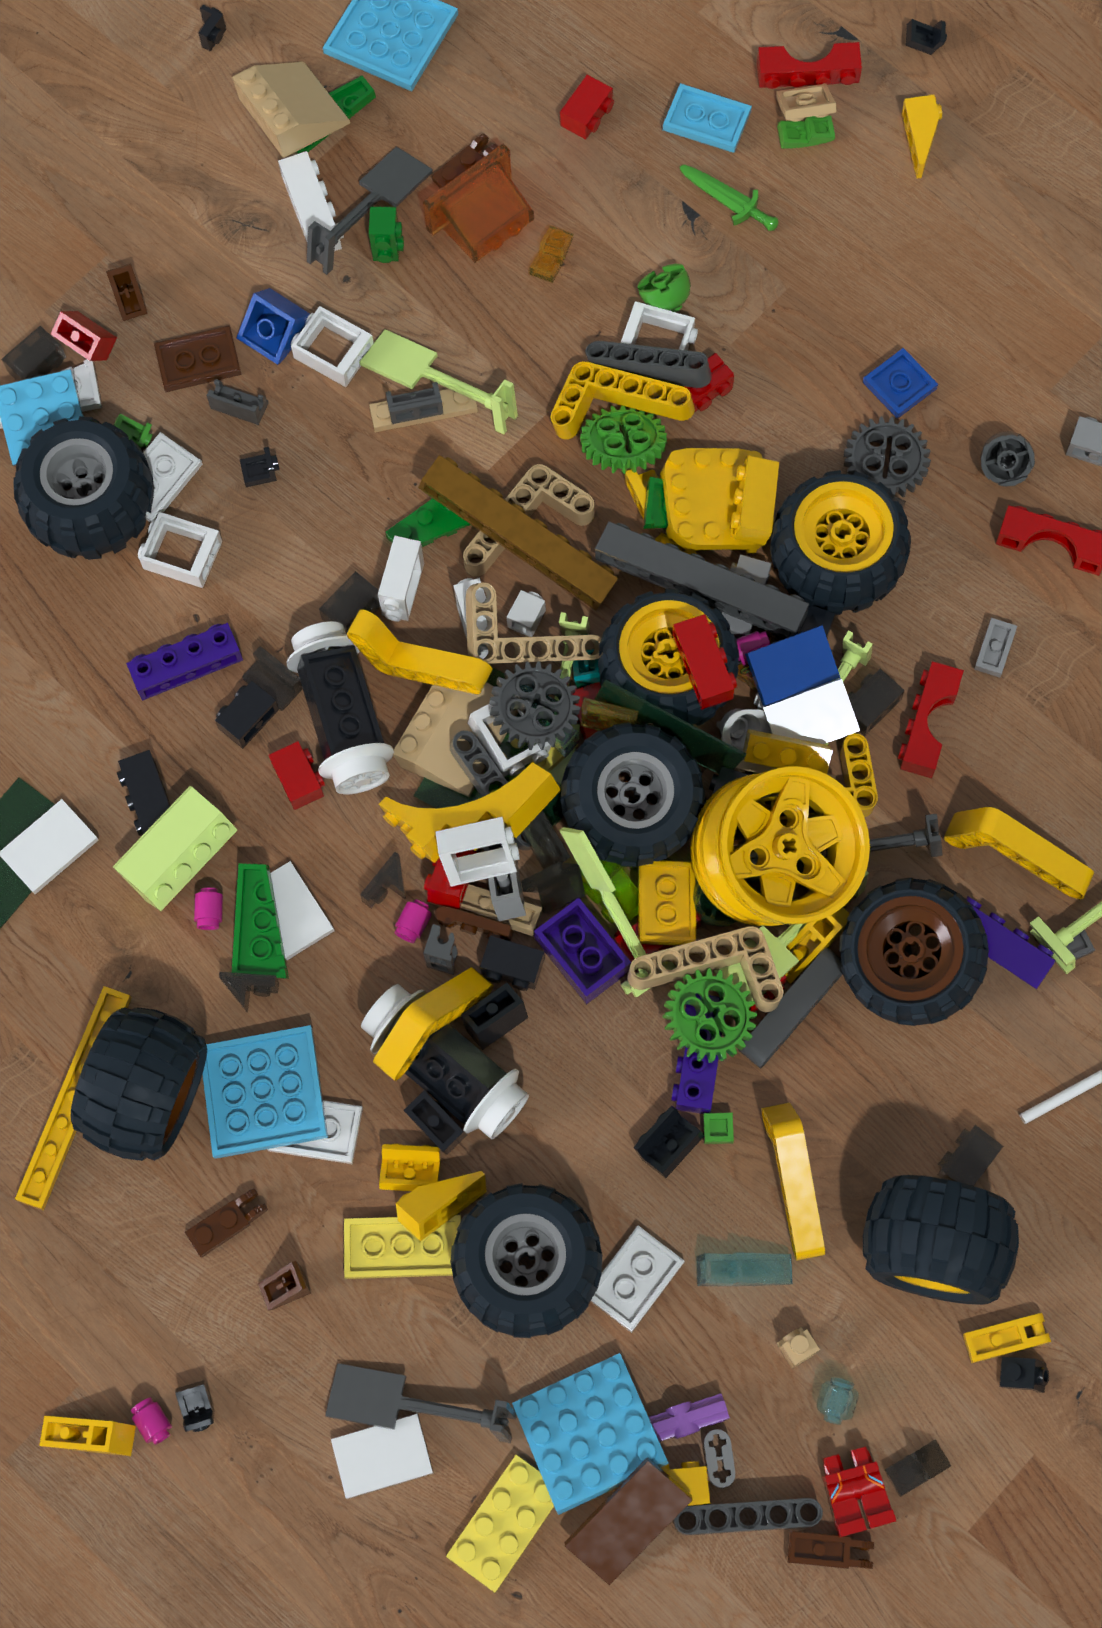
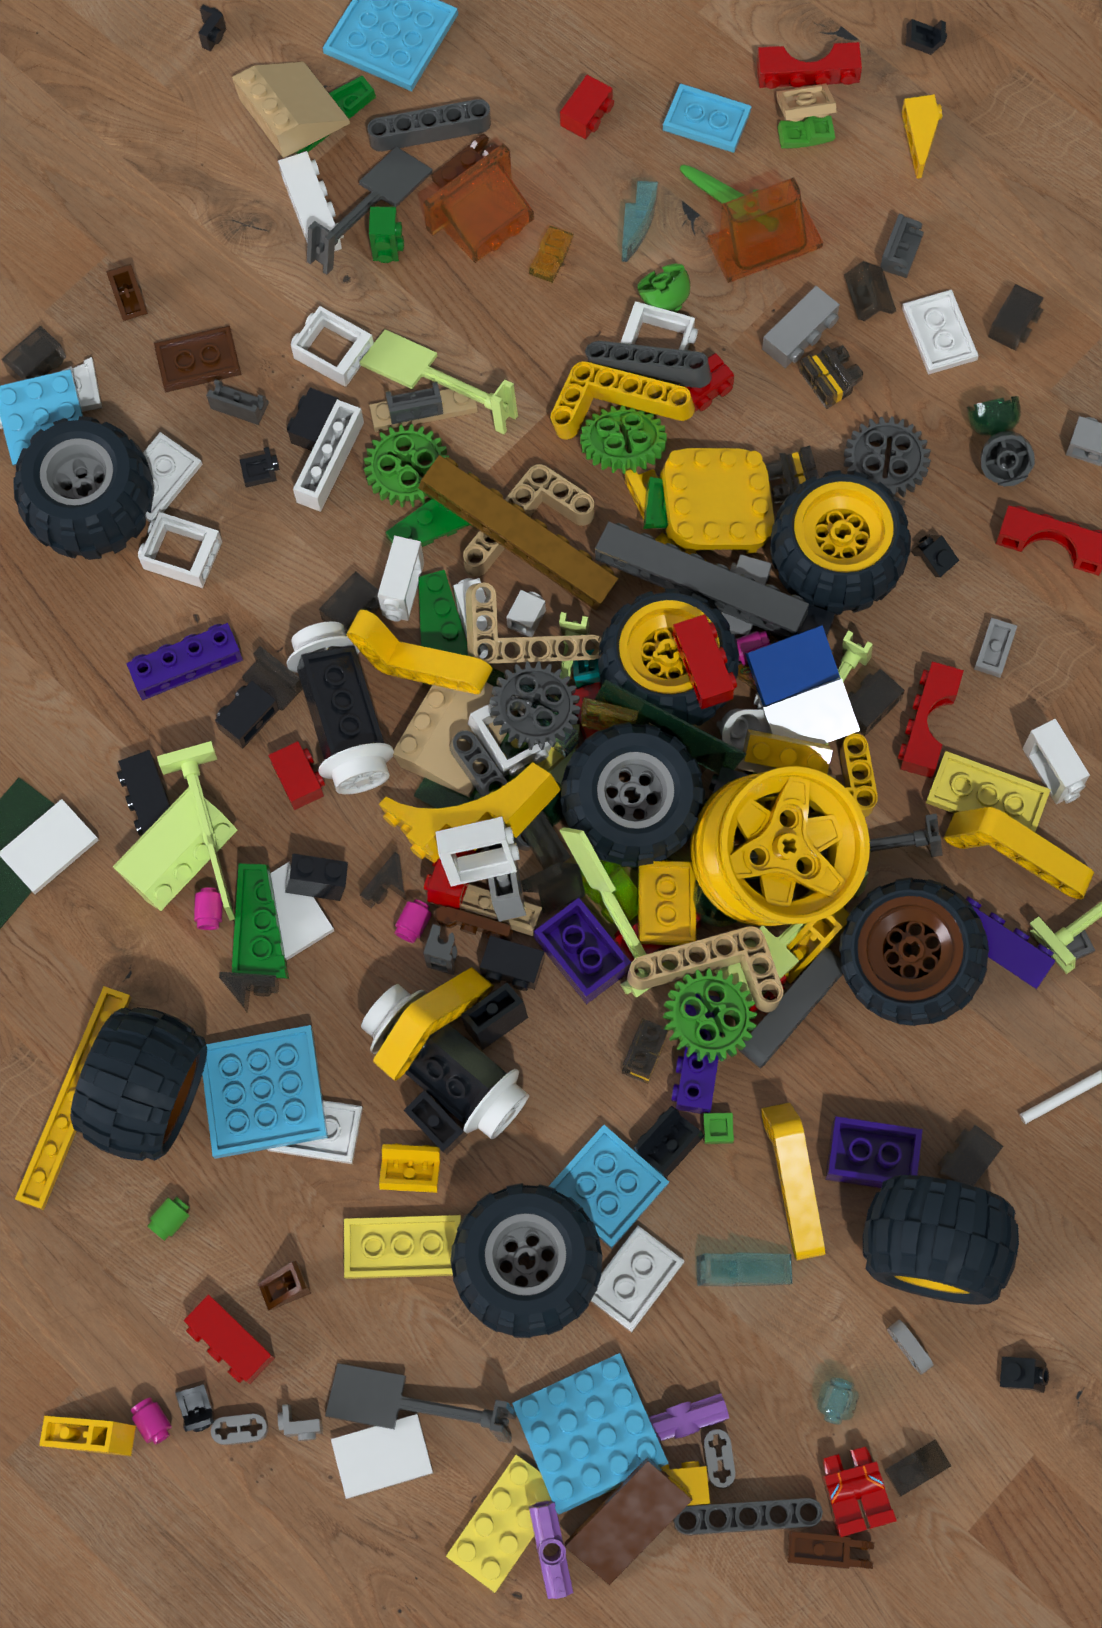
(83, 335): red brick -> none
(134, 430): bright green bracket -> none
(168, 1218): none -> bright green brick
(188, 762): none -> yellowish green piece
(224, 1224): reddish brown hinge -> none
(227, 1340): none -> red brick
(239, 1437): none -> light grey beam
(271, 324): blue slope -> none
(305, 1430): none -> light grey bracket
(310, 418): none -> black brick
(316, 877): none -> black brick
(328, 455): none -> white brick
(391, 482): none -> bright green gear
(436, 1203): yellow slope -> none
(439, 616): none -> green wing
(440, 119): none -> dark grey beam
(555, 1567): none -> medium lavender piece
(610, 1184): none -> medium azure plate
(638, 217): none -> clear light blue slope
(645, 1051): none -> clear smoke hips
(755, 500): yellow brick -> none
(763, 231): none -> clear orange windscreen
(793, 471): none -> clear smoke hips
(798, 1347): tan brick -> none
(801, 327): none -> light grey brick
(828, 375): none -> clear smoke hips
(869, 290): none -> clear smoke panel
(871, 1152): none -> dark purple brick
(900, 383): blue plate -> none
(902, 246): none -> dark grey hinge
(910, 1347): none -> light grey beam
(936, 554): none -> black bracket
(939, 332): none -> white tile
(971, 785): none -> light yellow plate
(994, 416): none -> clear green cylinder
(1005, 1338): yellow plate -> none
(1016, 317): none -> clear smoke brick
(1056, 762): none -> white window

